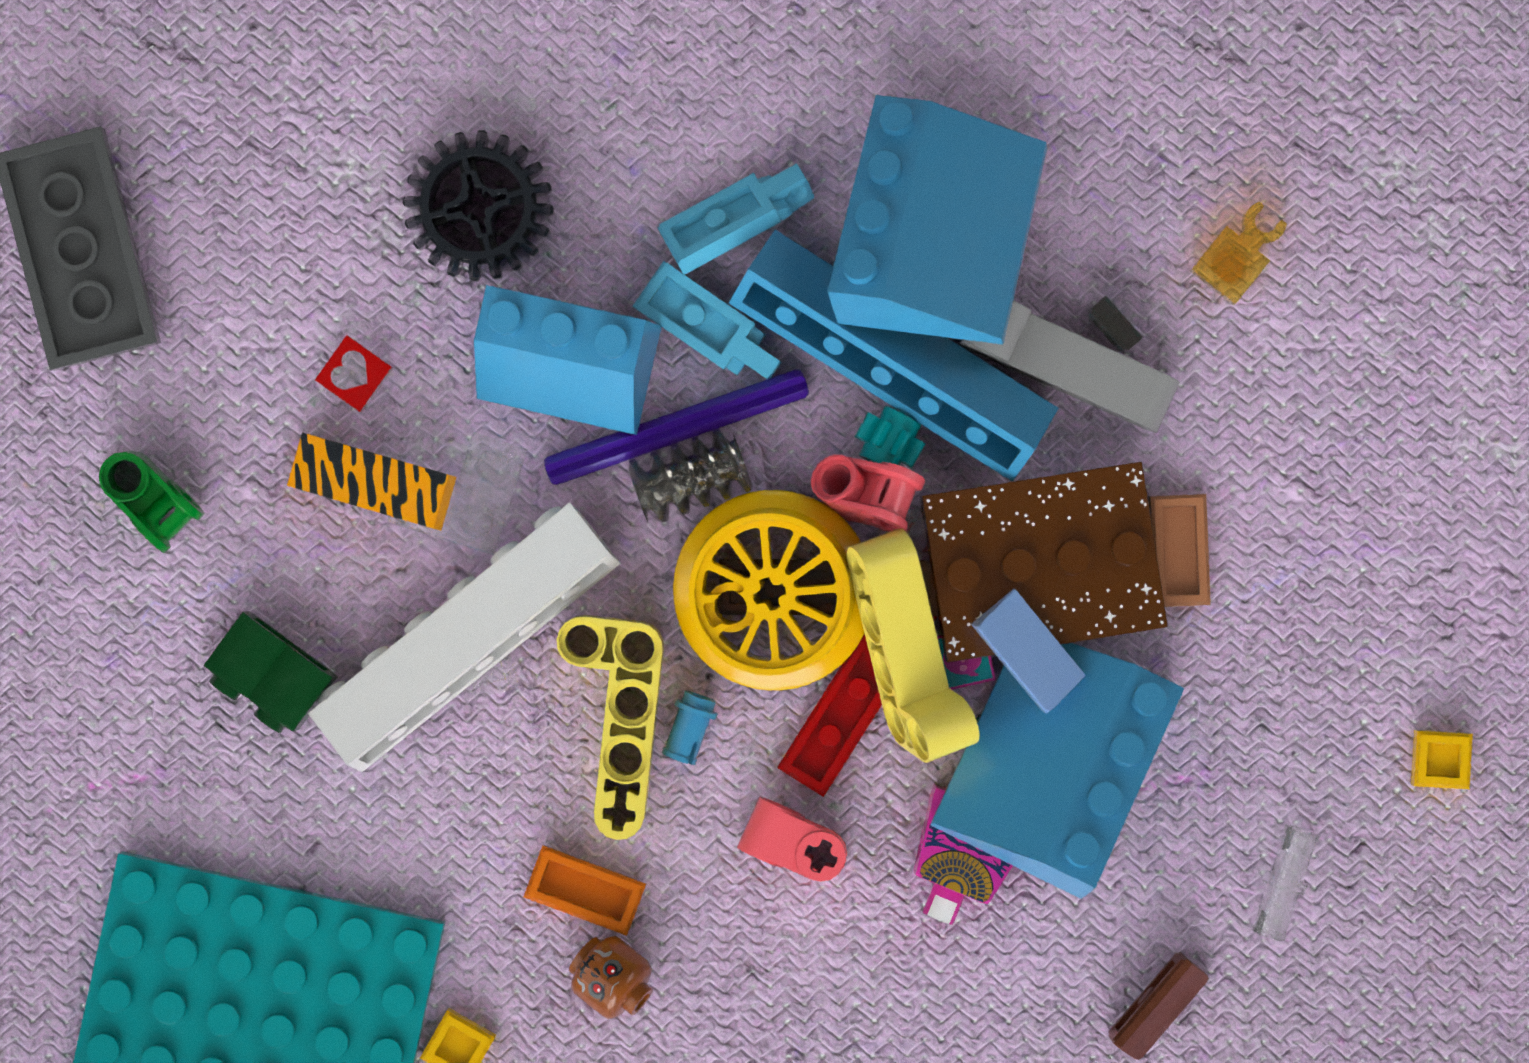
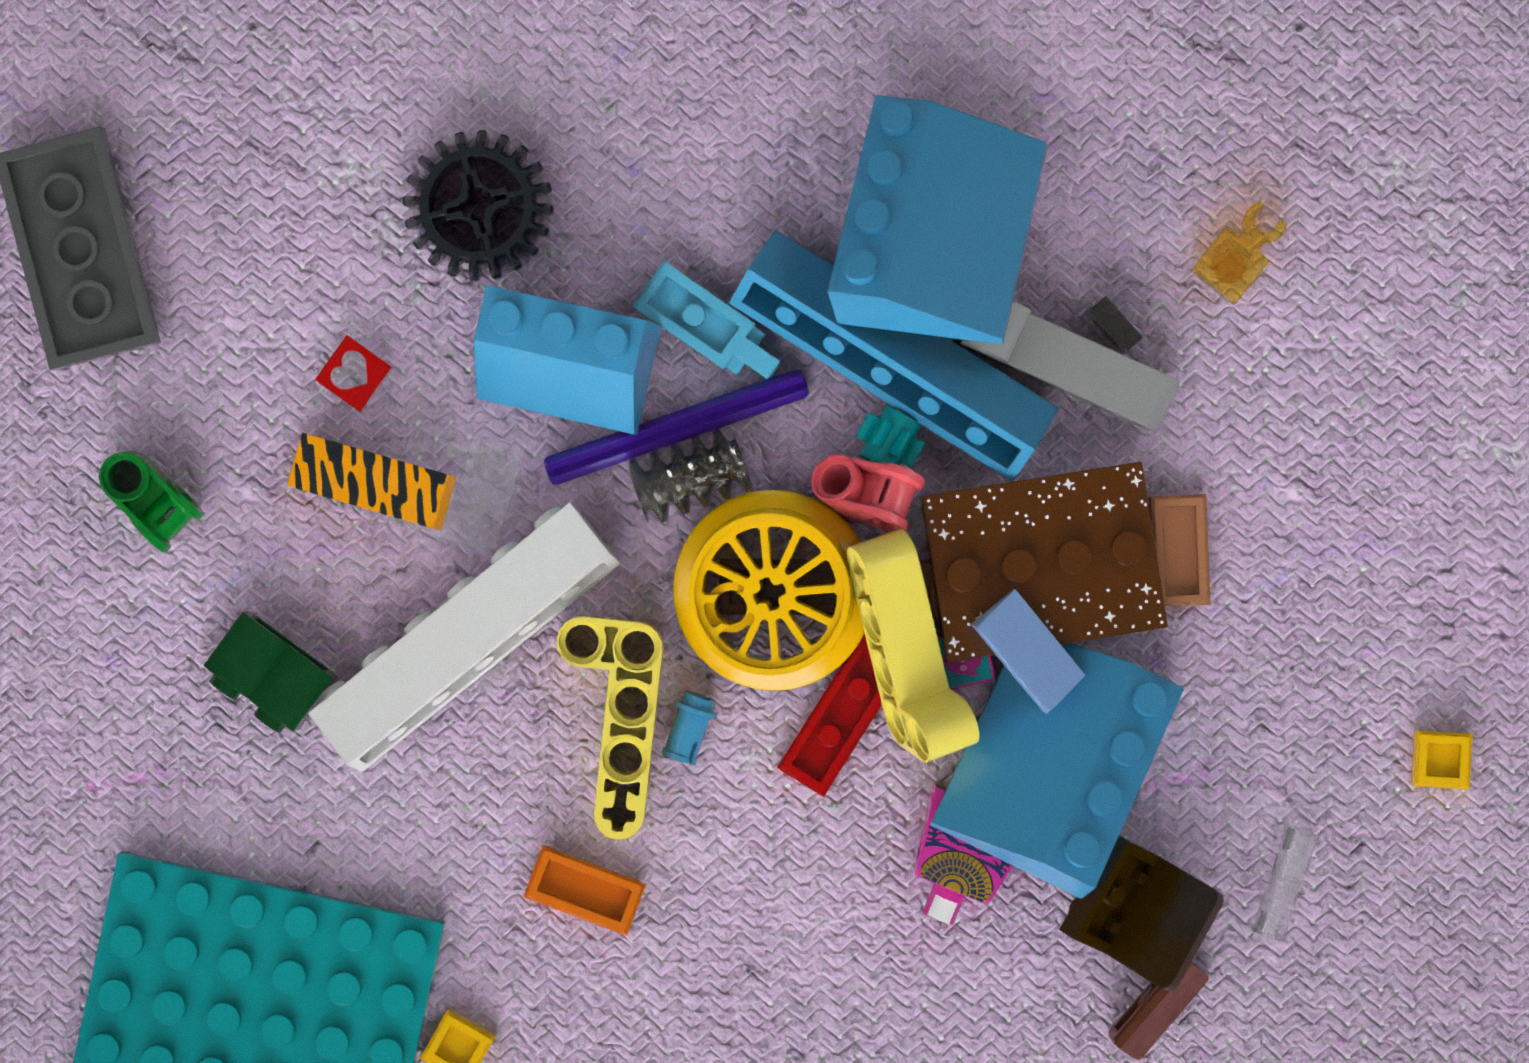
(611, 977): dark orange head -> none
(733, 216): medium azure hinge -> none
(782, 838): coral piece -> none
(1145, 914): none -> dark brown bracket

